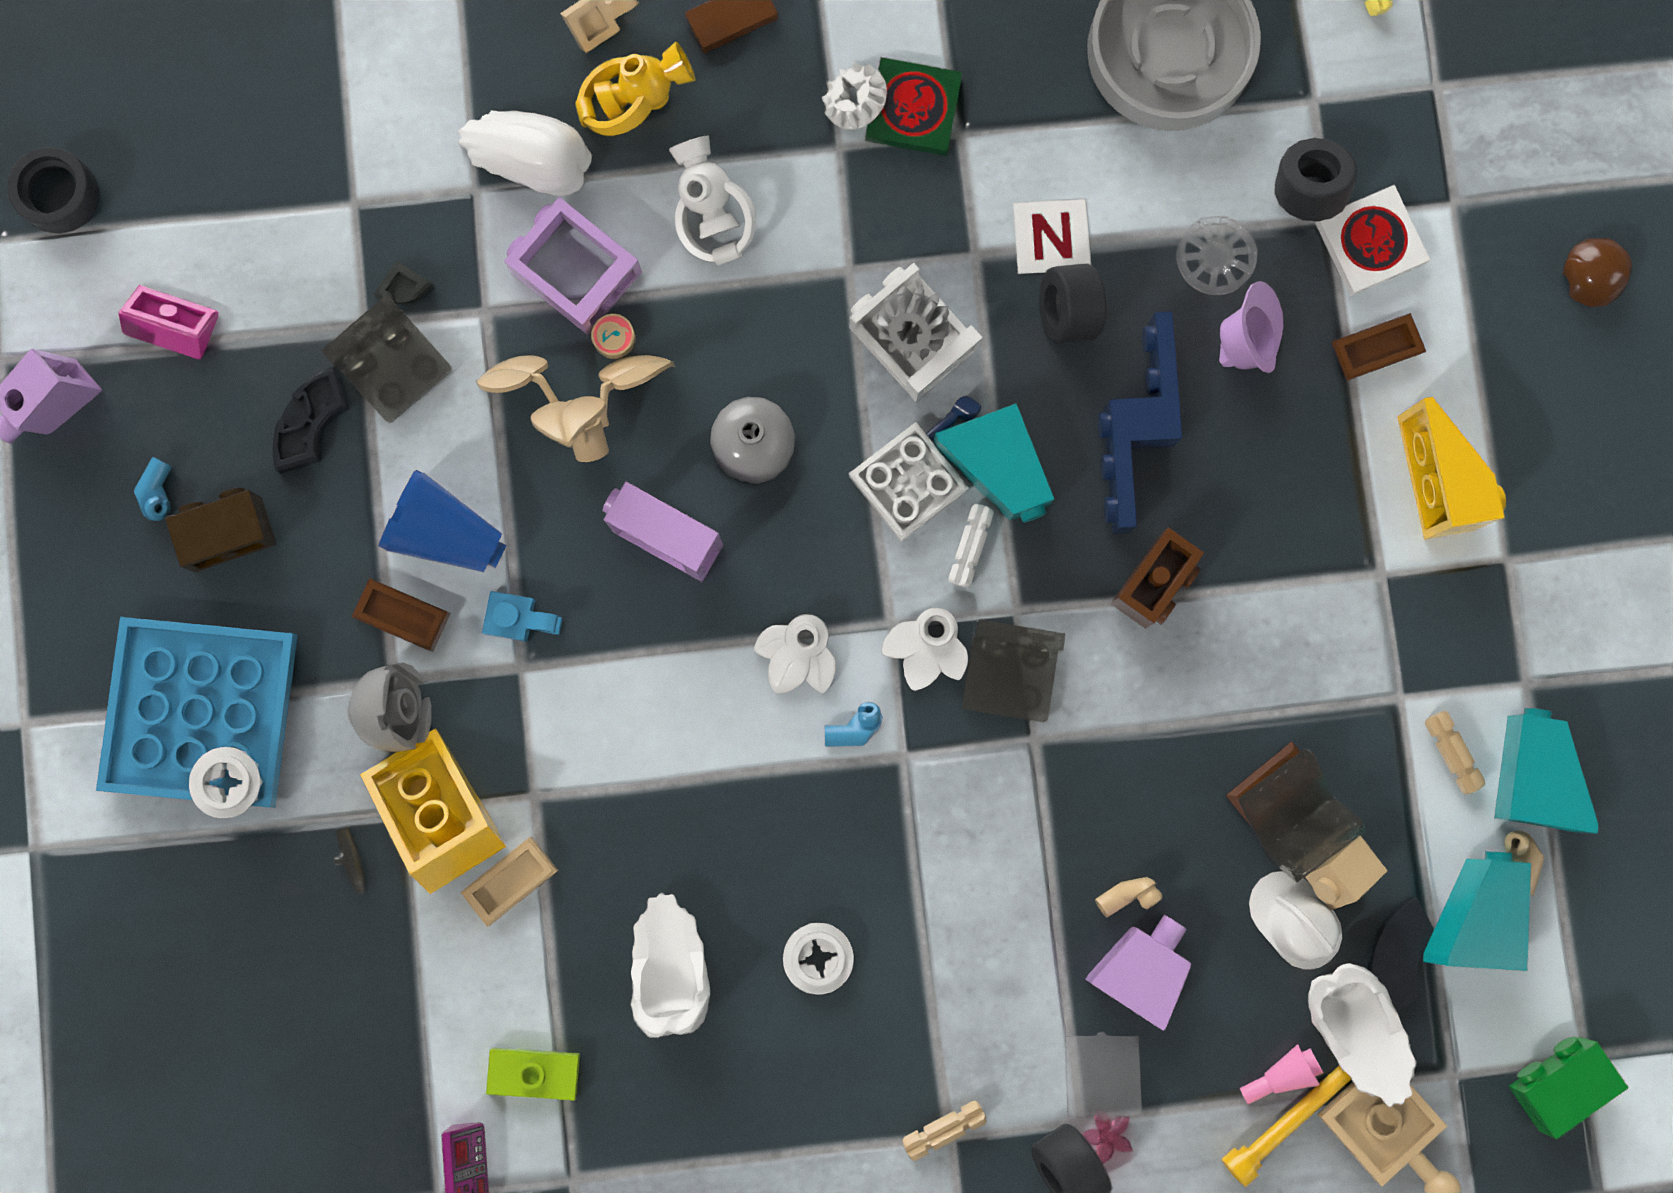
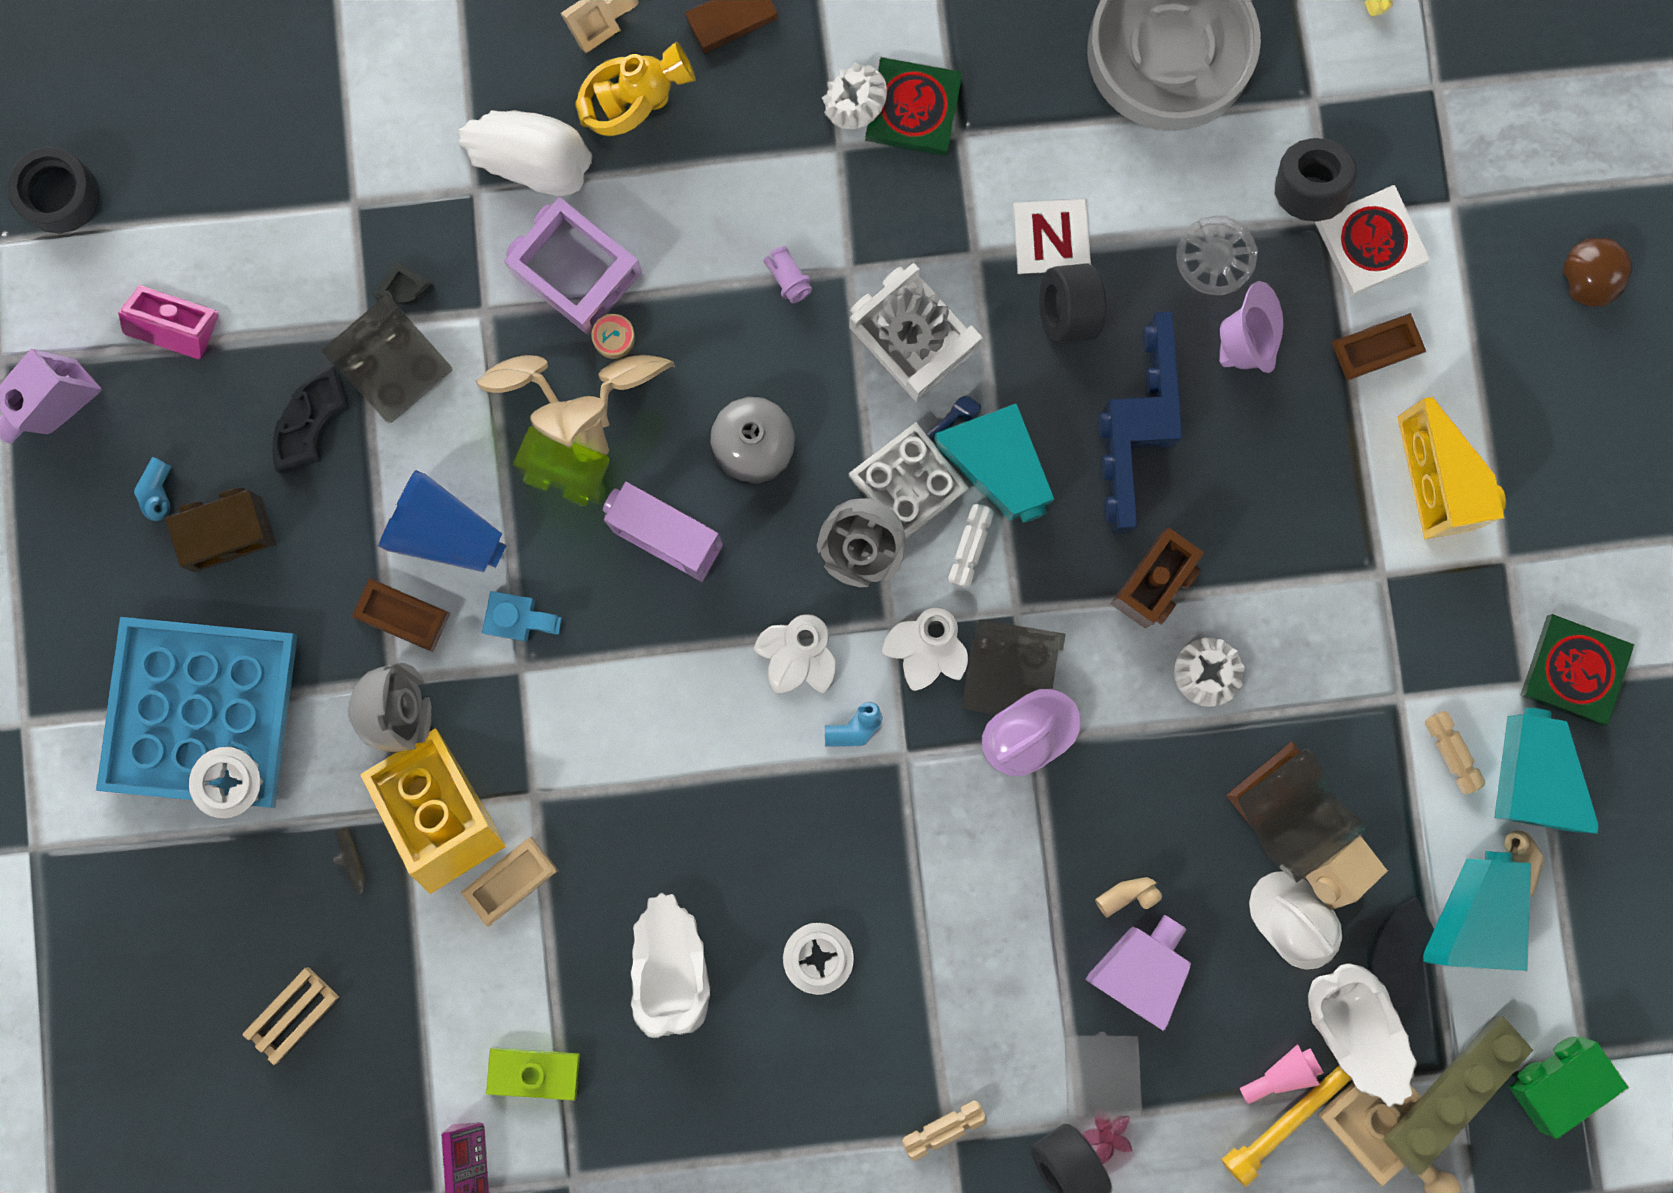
(264, 1043): none -> tan tile
(571, 469): none -> clear neon green bracket
(705, 191): white piece -> none
(793, 283): none -> lavender pin
(862, 542): none -> light grey cylinder
(1031, 732): none -> lavender piece
(1189, 668): none -> white gear
(1457, 1095): none -> olive plate
(1577, 670): none -> tile

